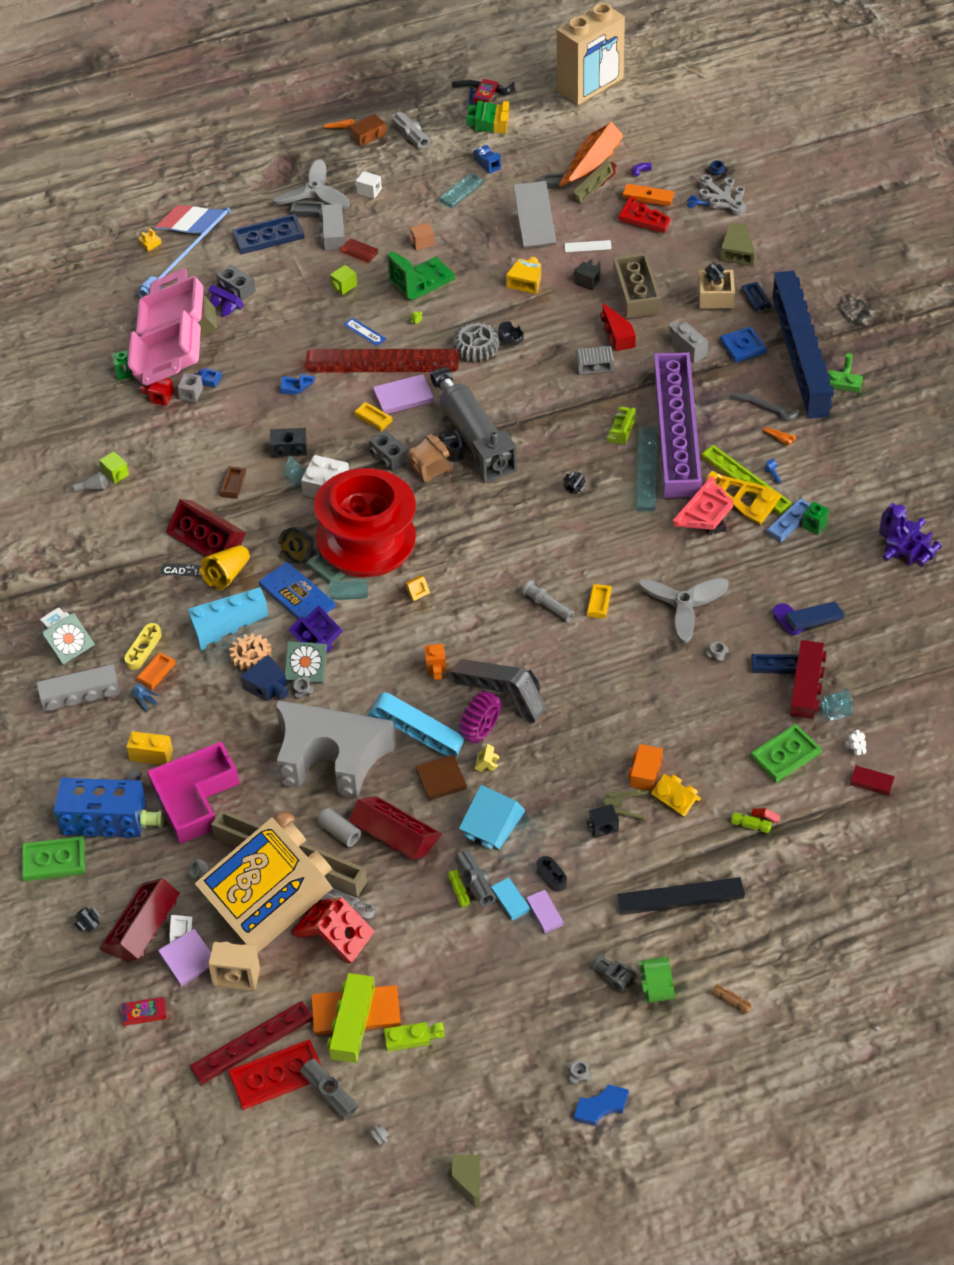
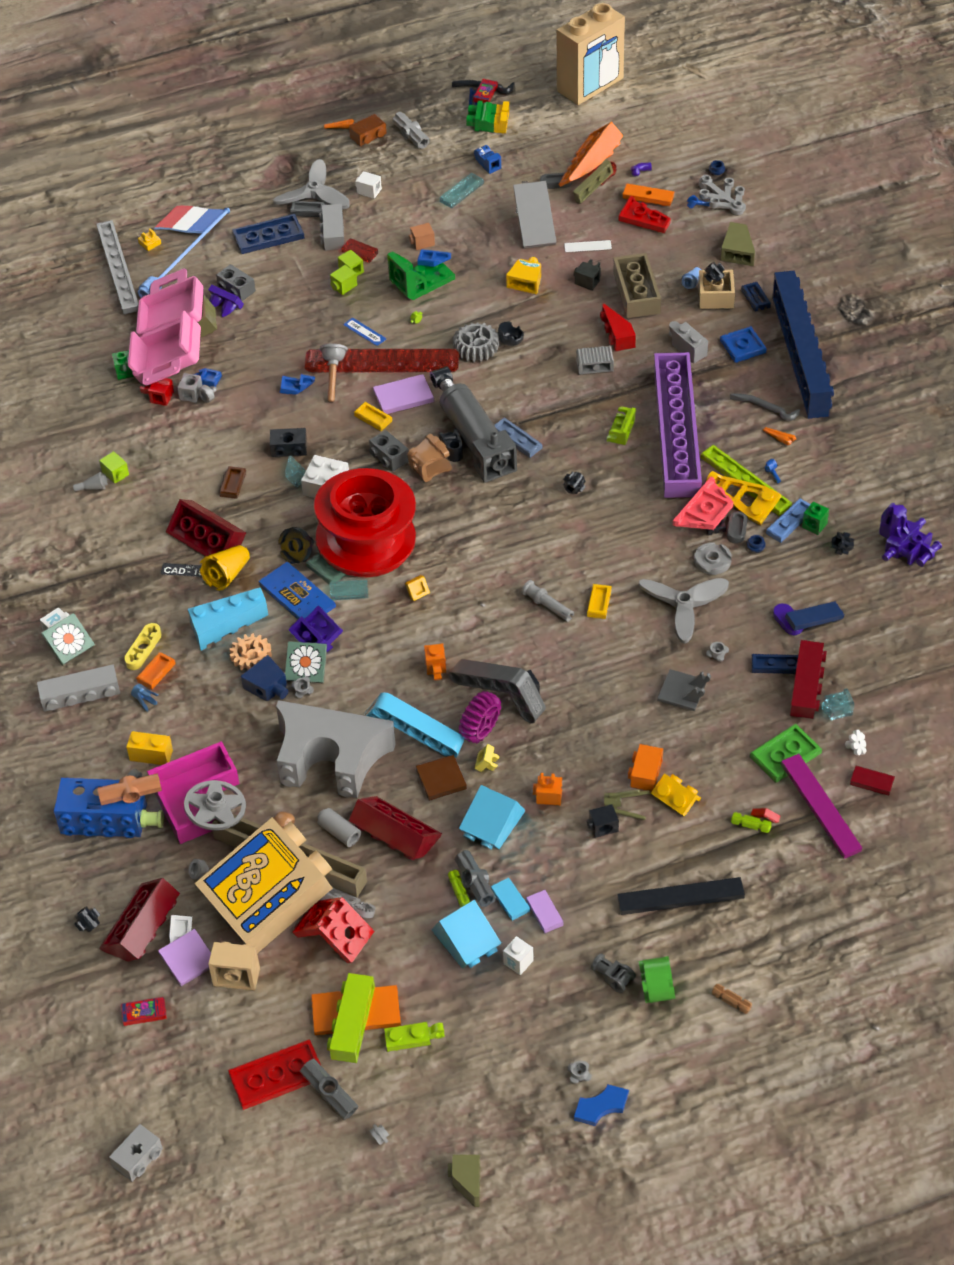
(53, 858): bright green tile -> none
(118, 267): none -> light grey plate
(129, 789): none -> nougat piece
(136, 1153): none -> light grey brick
(207, 393): none -> light grey tile
(214, 805): none -> light grey wheel
(251, 1042): dark red tile -> none
(333, 354): none -> light grey piece
(351, 260): none -> lime brick
(432, 258): none -> blue tile
(467, 935): none -> medium azure slope
(518, 955): none -> white brick
(522, 440): none -> sand blue tile
(548, 790): none -> orange brick
(548, 876): black beam -> none
(647, 469): clear light blue tile -> none
(683, 689): none -> dark grey plate
(691, 278): none -> light blue cone
(710, 566): none -> light grey tile
(737, 527): none -> dark grey tile
(756, 543): none -> dark blue plate
(821, 806): none -> magenta tile
(842, 543): none -> black gear
(844, 379): bright green plate -> none

